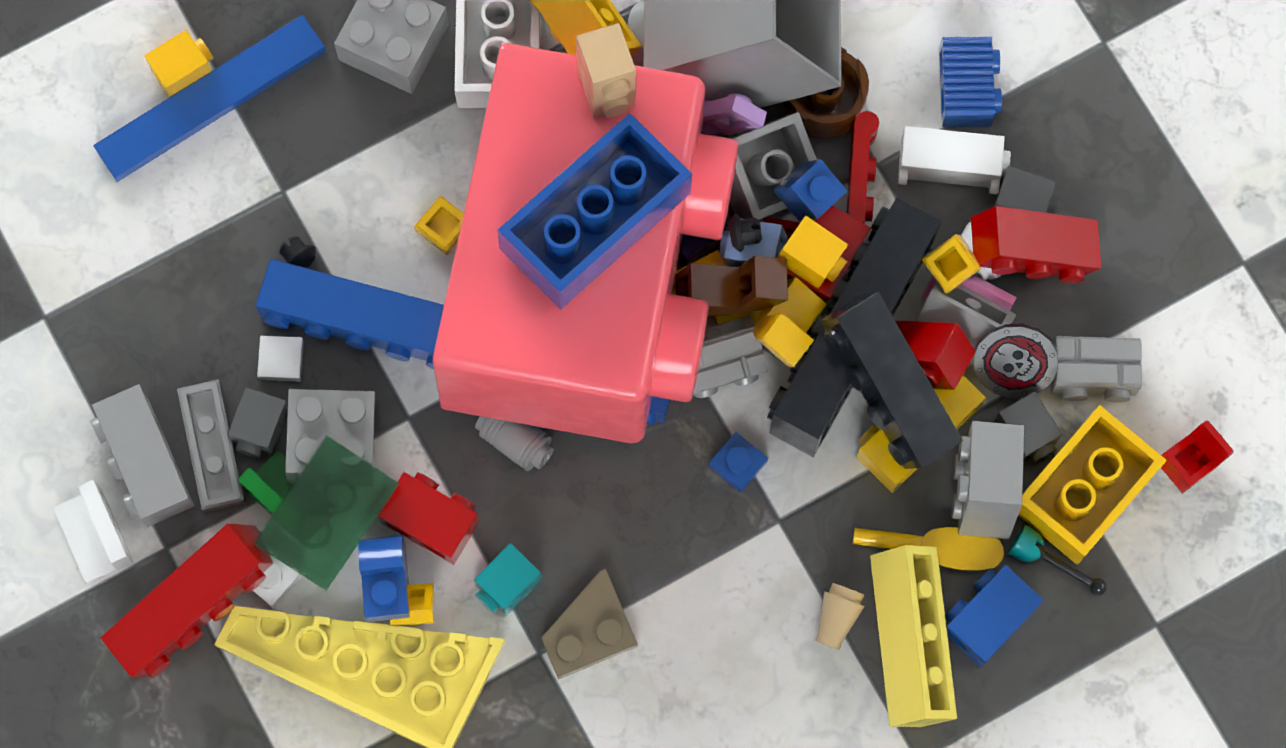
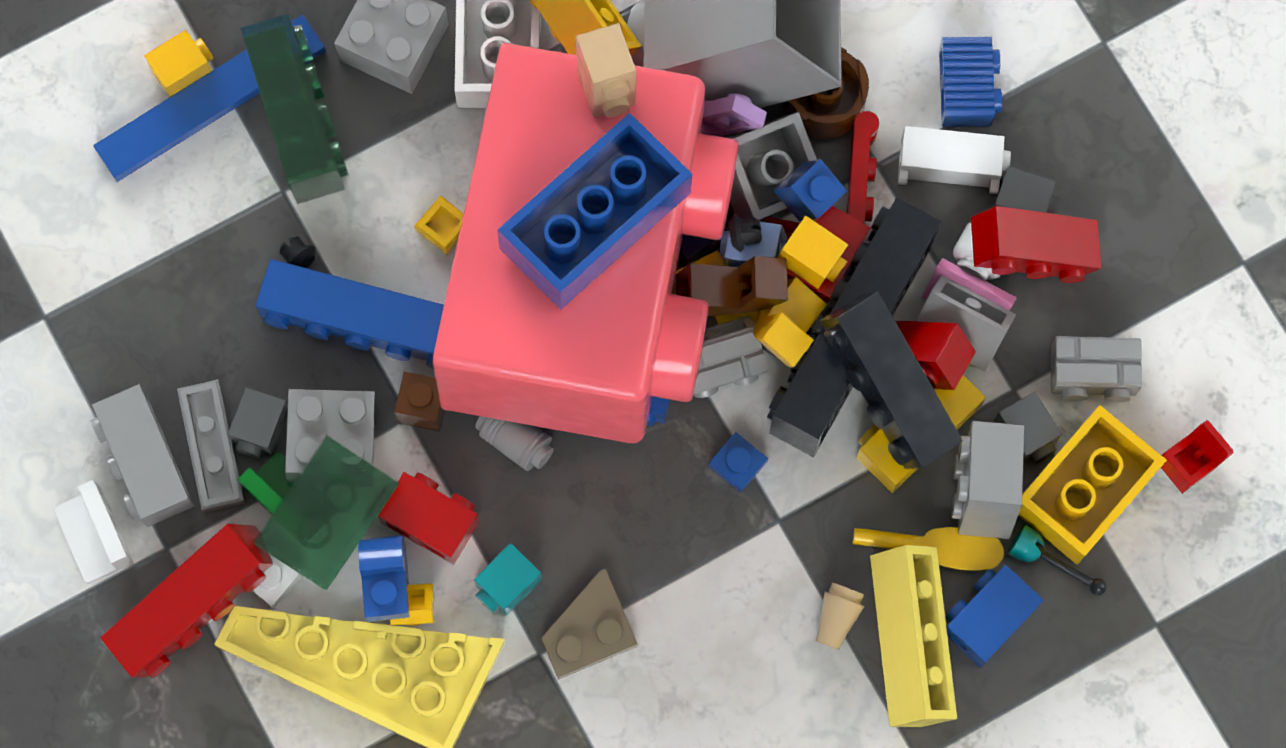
(280, 358): white tile -> none
(291, 104): none -> clear green brick
(419, 402): none -> reddish brown brick
(952, 263): yellow slope -> none
(1015, 360): shield -> none

